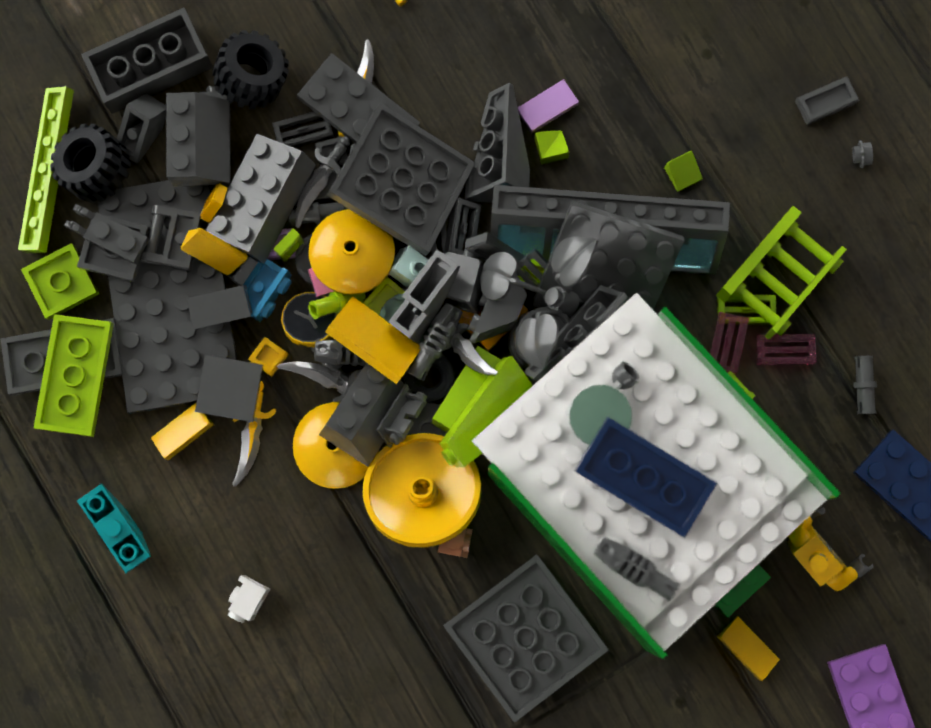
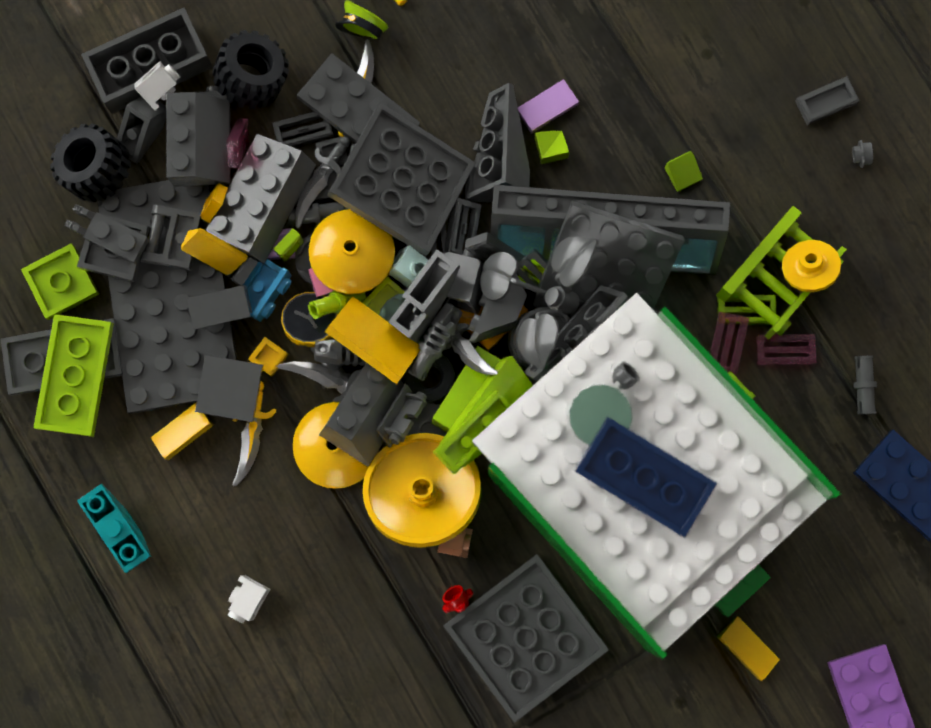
(42, 185): lime plate -> none
(157, 83): none -> white brick
(239, 140): none -> clear pink tile
(361, 22): none -> piece
(456, 599): none -> red plate
(458, 446): none -> lime tile
(635, 568): dark grey hinge -> none
(811, 276): none -> yellow piece
(821, 559): yellow torso -> none

